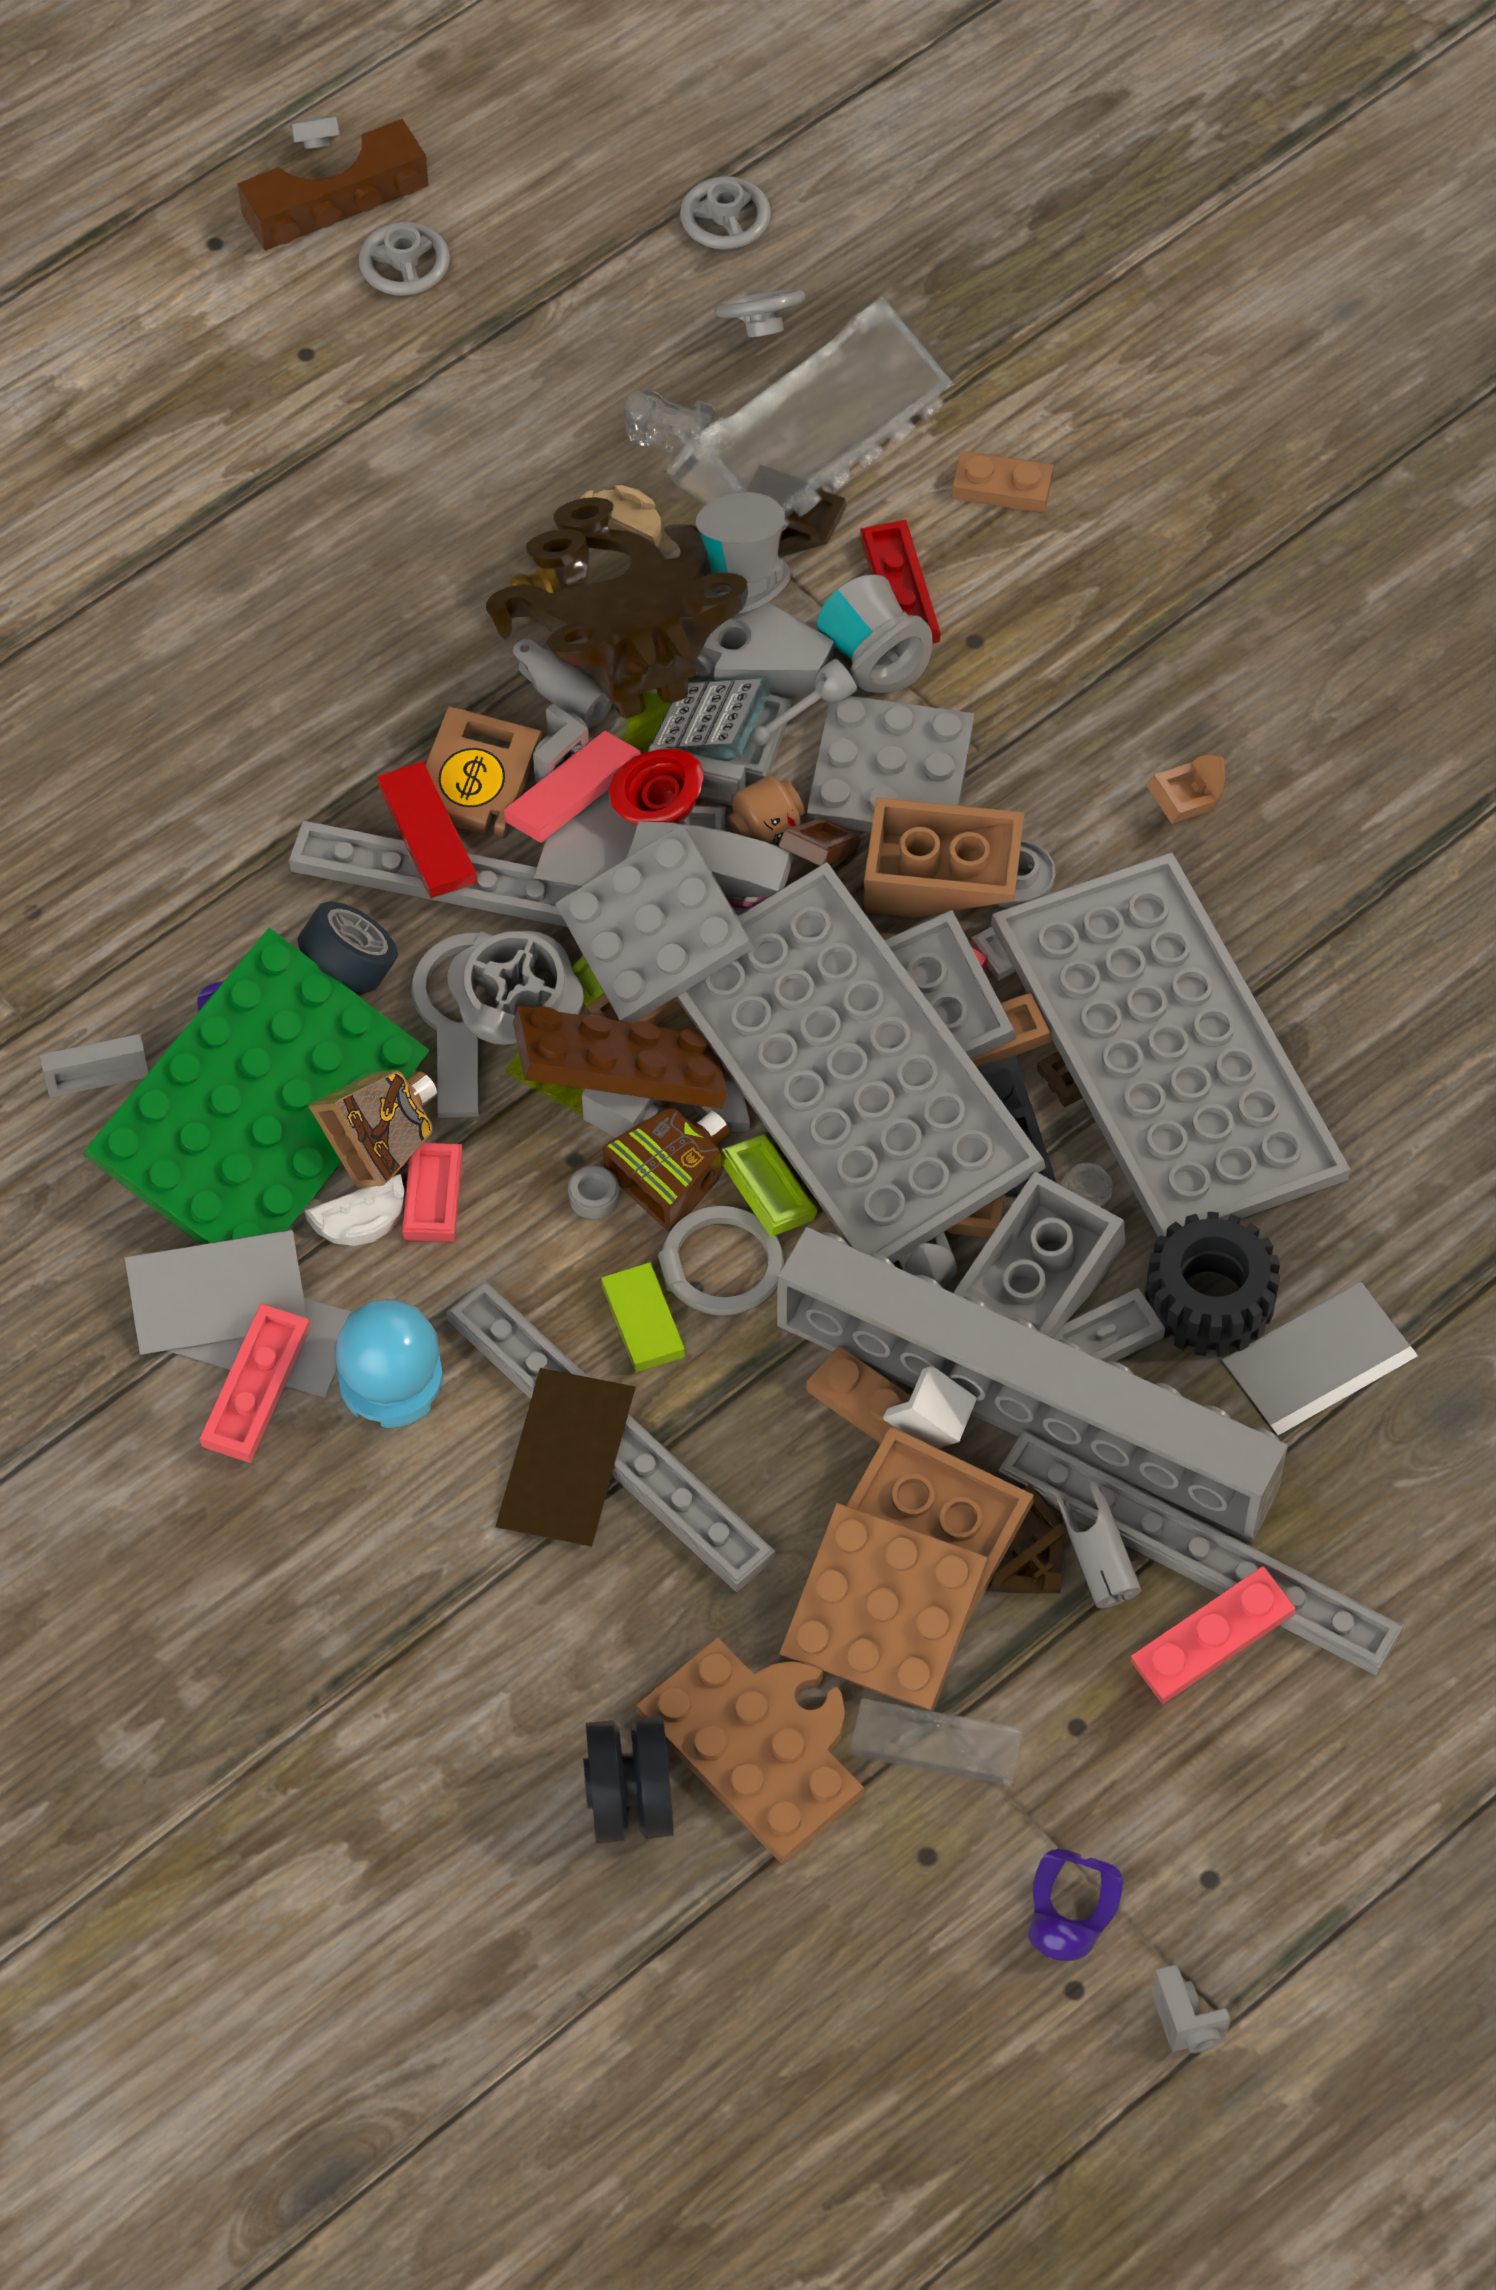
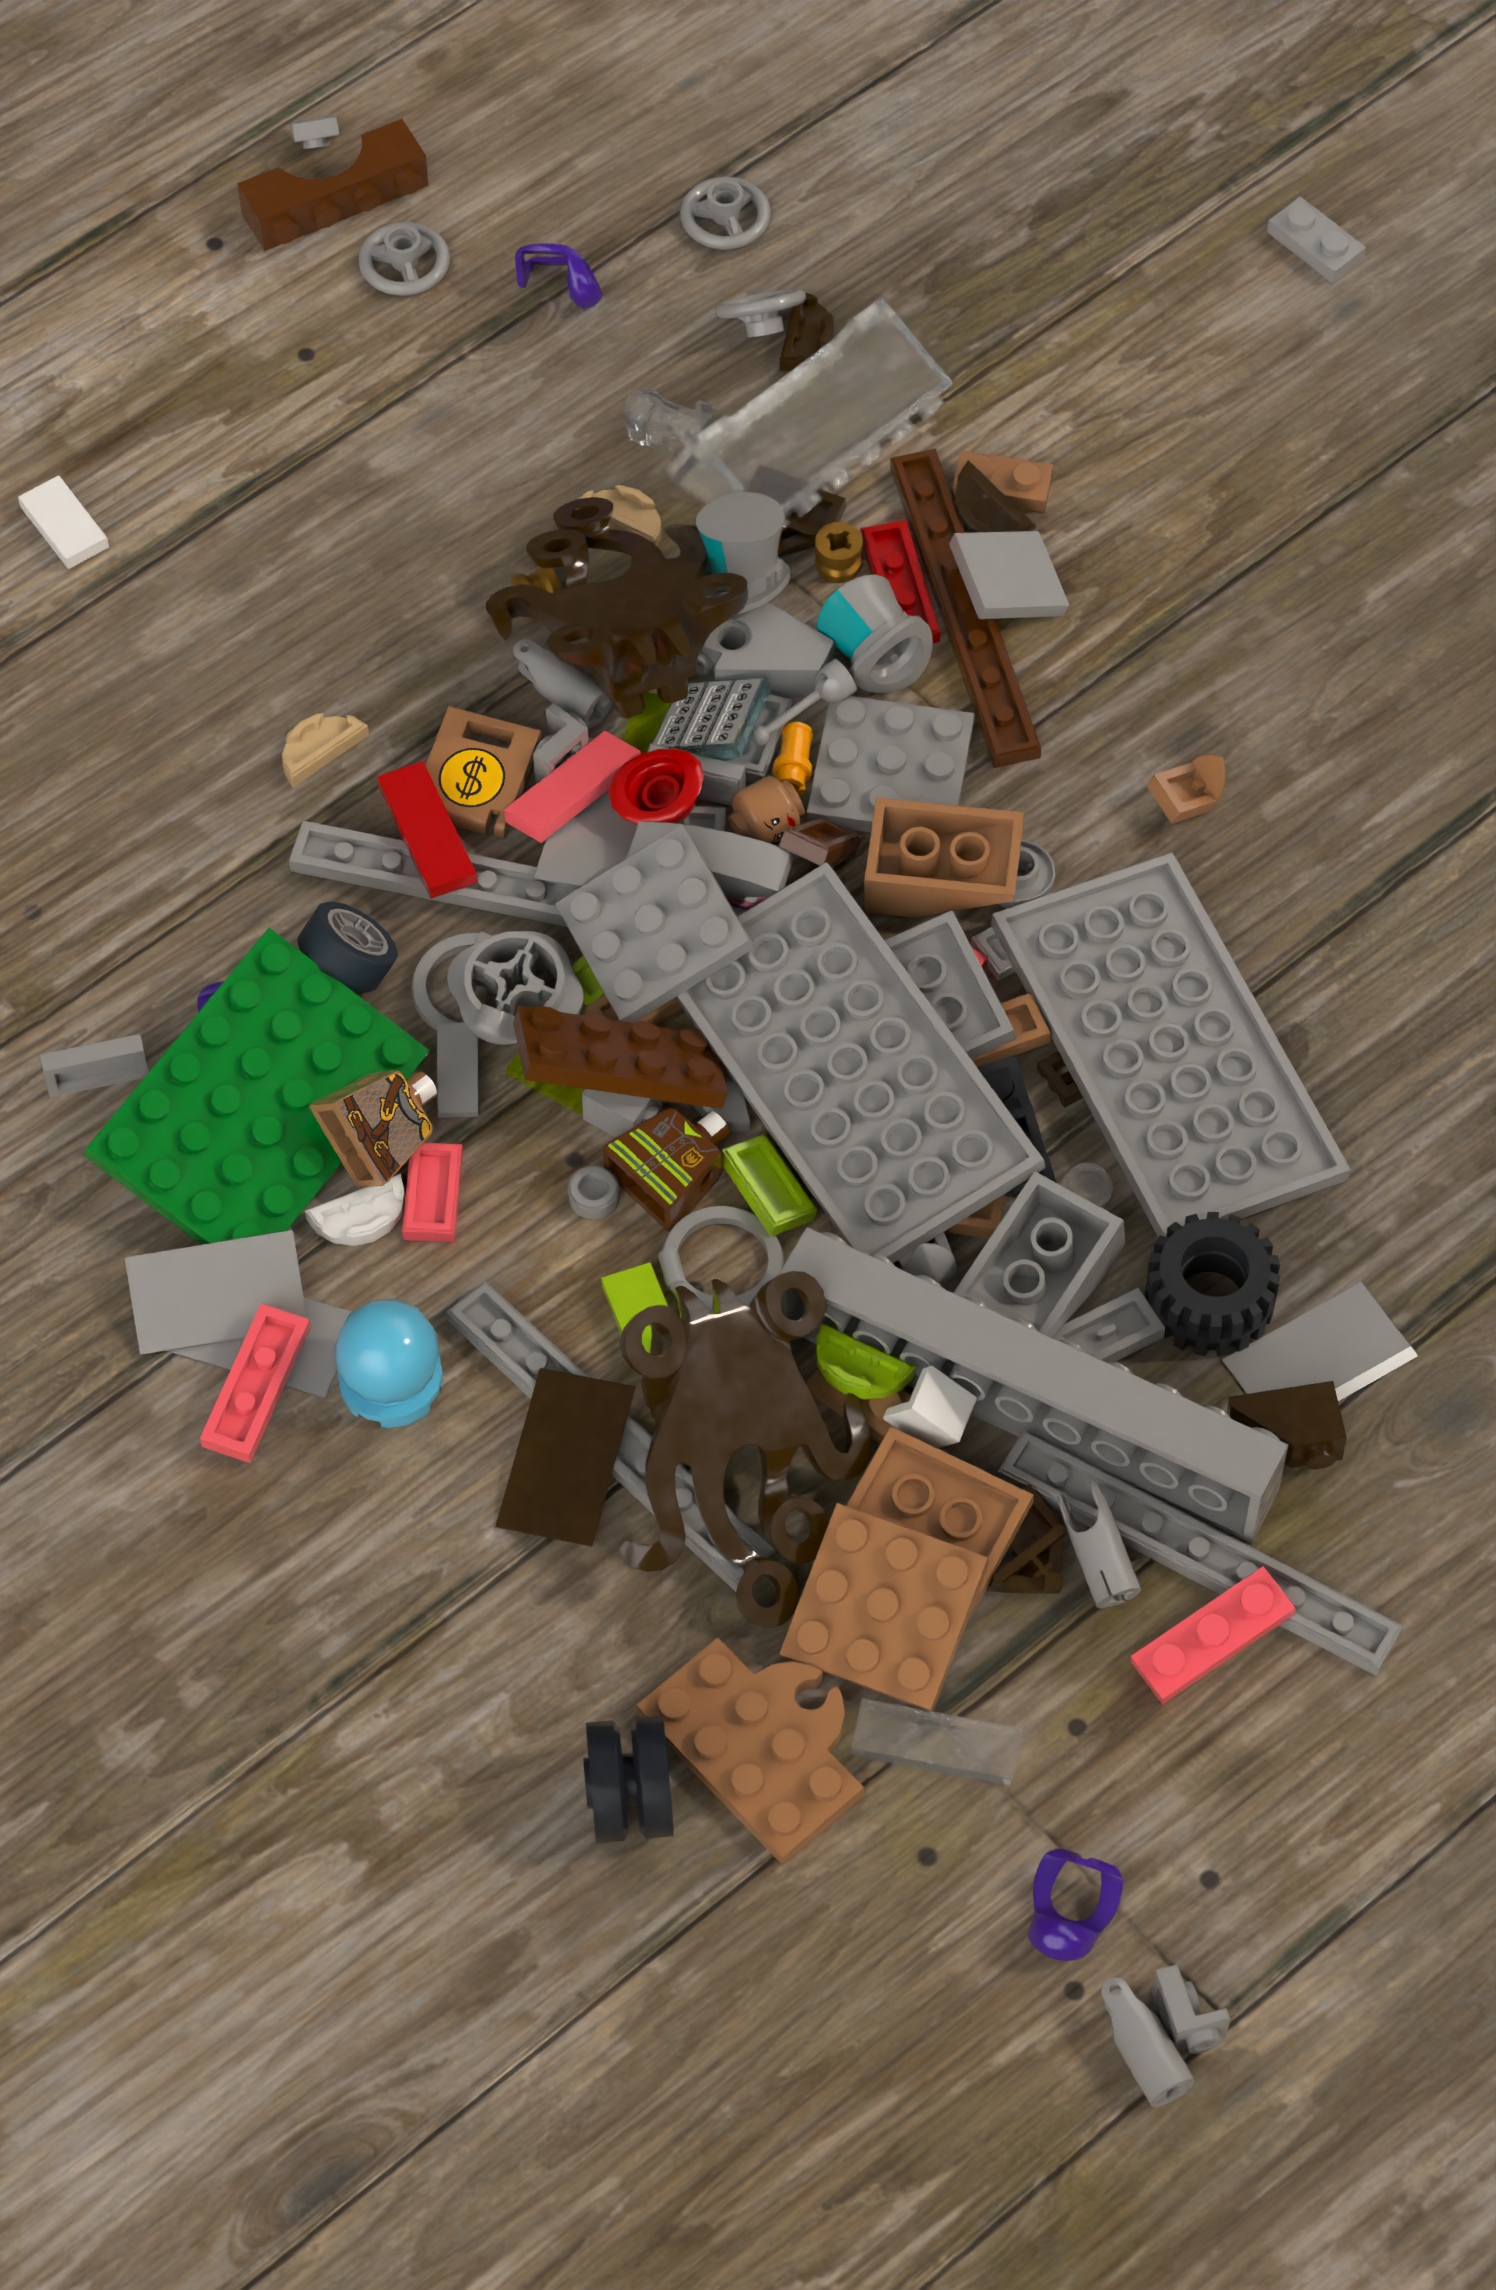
(63, 522): none -> white tile
(317, 743): none -> tan tile
(581, 281): none -> dark purple piece
(730, 1385): none -> dark brown hips
(794, 756): none -> light orange pin
(807, 332): none -> dark brown tile
(846, 560): none -> pearl gold wheel
(859, 1367): none -> lime tile
(975, 641): none -> reddish brown tile
(985, 506): none -> dark brown tile
(1008, 574): none -> light grey tile
(1146, 2046): none -> light grey piece
(1299, 1416): none -> dark brown slope
(1316, 239): none -> light grey plate

